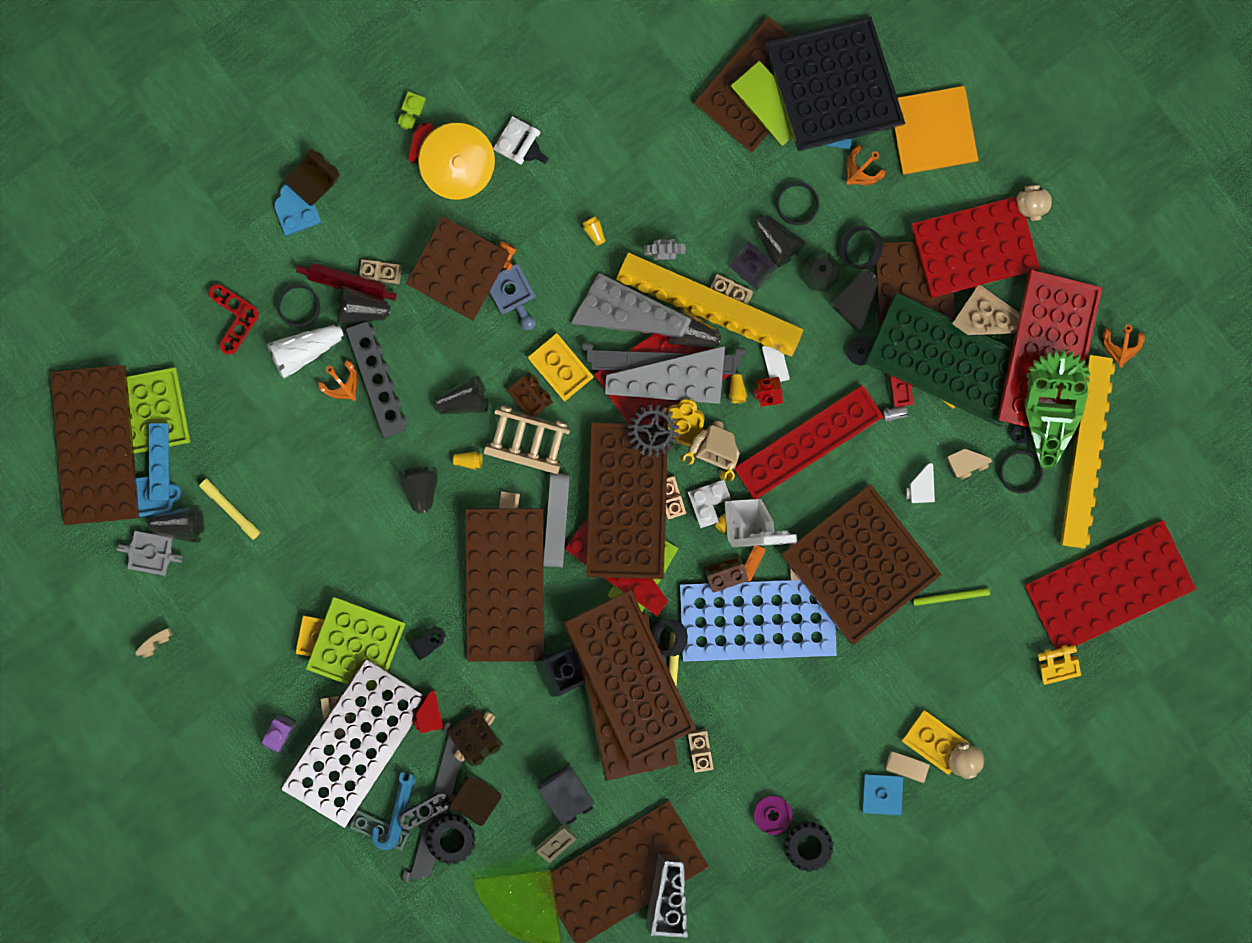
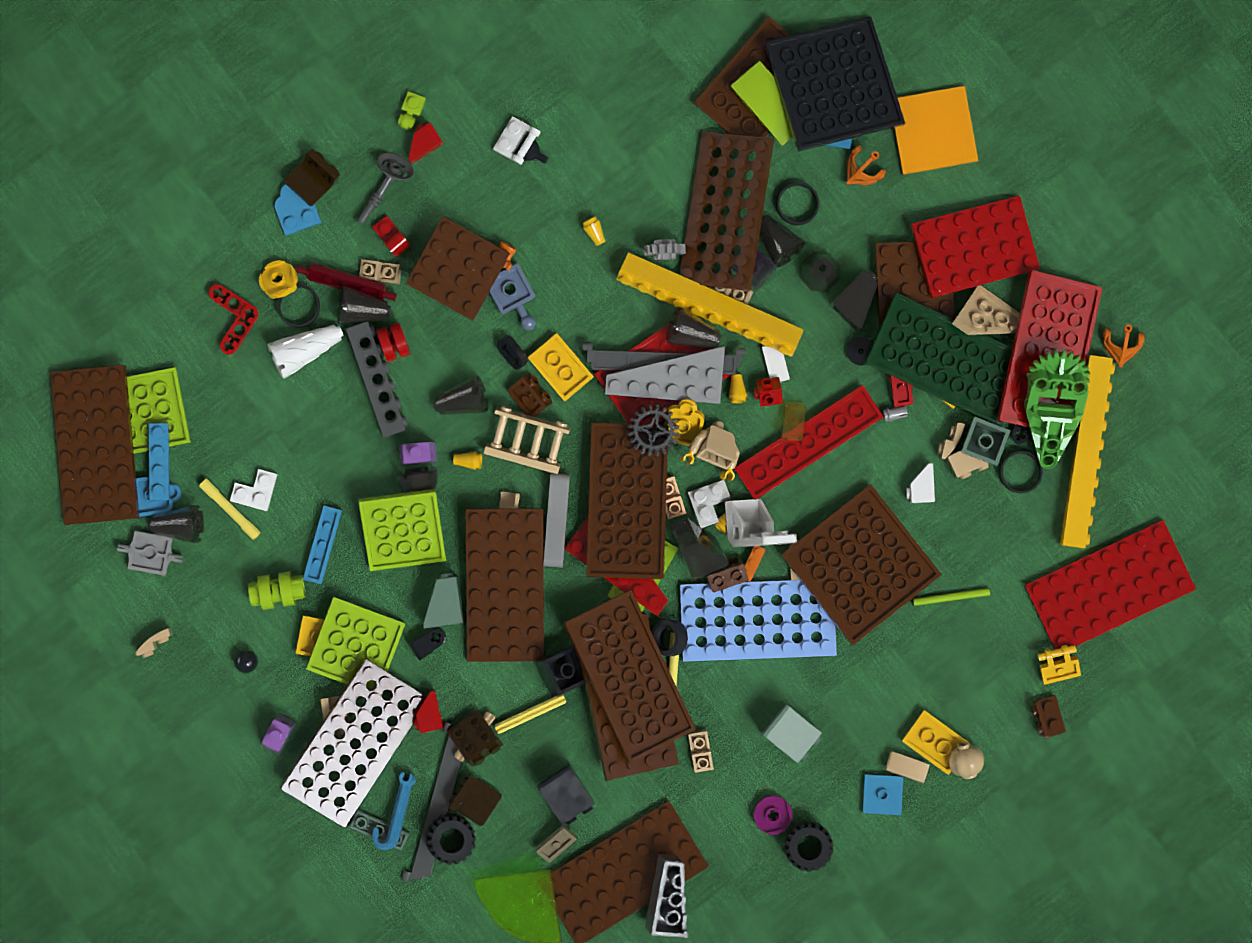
(245, 661): none -> black piece
(256, 496): none -> white plate
(268, 591): none -> lime piece
(282, 288): none -> yellow plate
(322, 544): none -> dark azure plate
(347, 390): orange helmet -> none
(391, 236): none -> red plate
(392, 173): none -> dark grey dish
(393, 342): none -> red wheel
(402, 529): none -> lime plate
(414, 822): black beam -> none
(418, 453): none -> medium lavender torso
(445, 603): none -> sand green slope
(456, 160): yellow dish -> none
(512, 352): none -> black beam
(530, 713): none -> light yellow axle
(623, 309): light grey wing -> none
(698, 548): none -> clear smoke slope
(751, 222): none -> reddish brown piece
(792, 733): none -> slope
(794, 421): none -> clear yellow plate
(844, 242): black tyre -> none
(948, 446): none -> tan slope
(985, 441): none -> sand green slope
(1034, 202): tan plant -> none
(1048, 716): none -> reddish brown bracket

